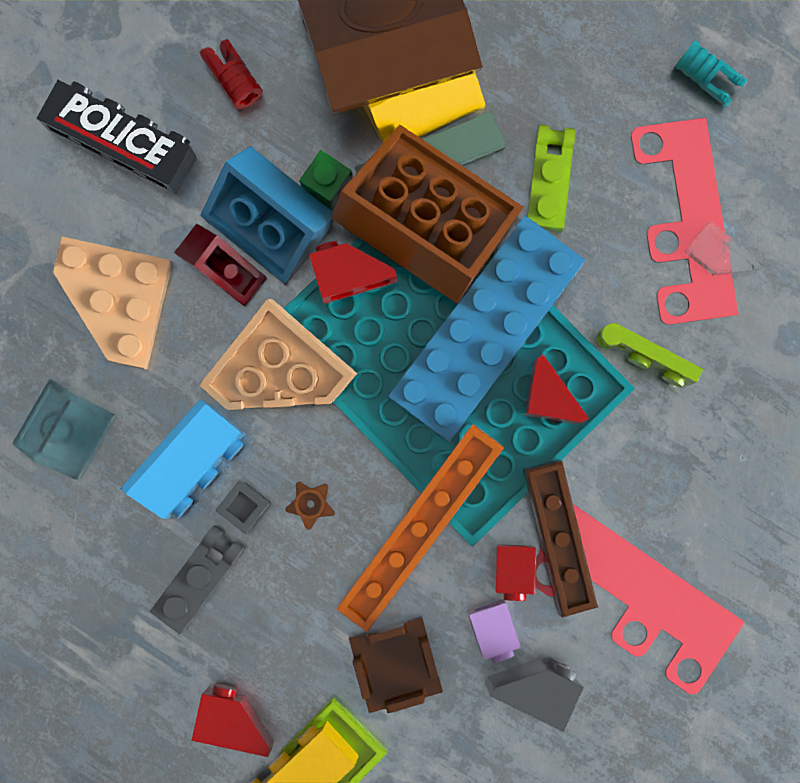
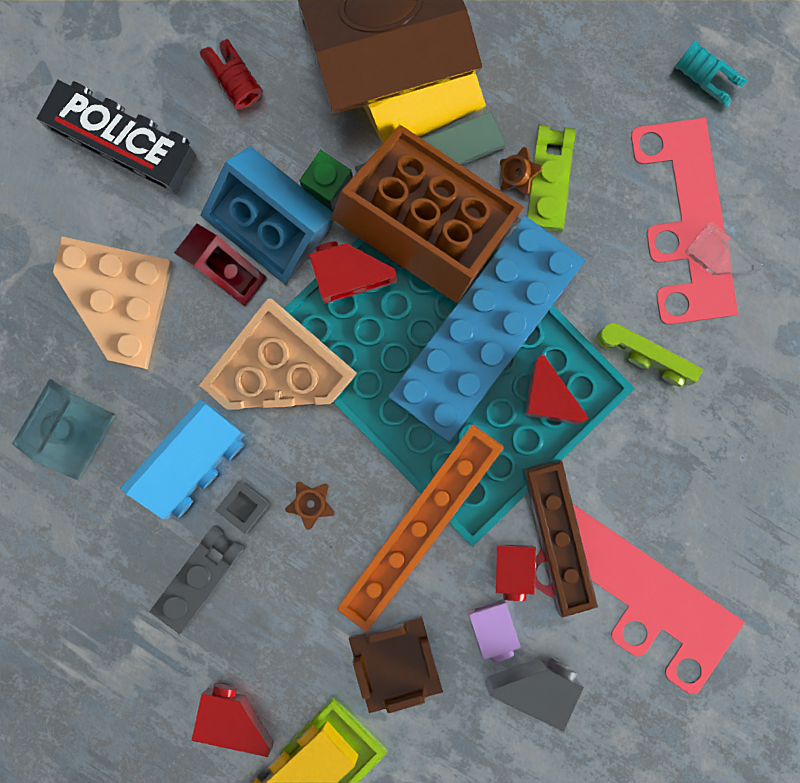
(509, 171): none -> dark orange plate

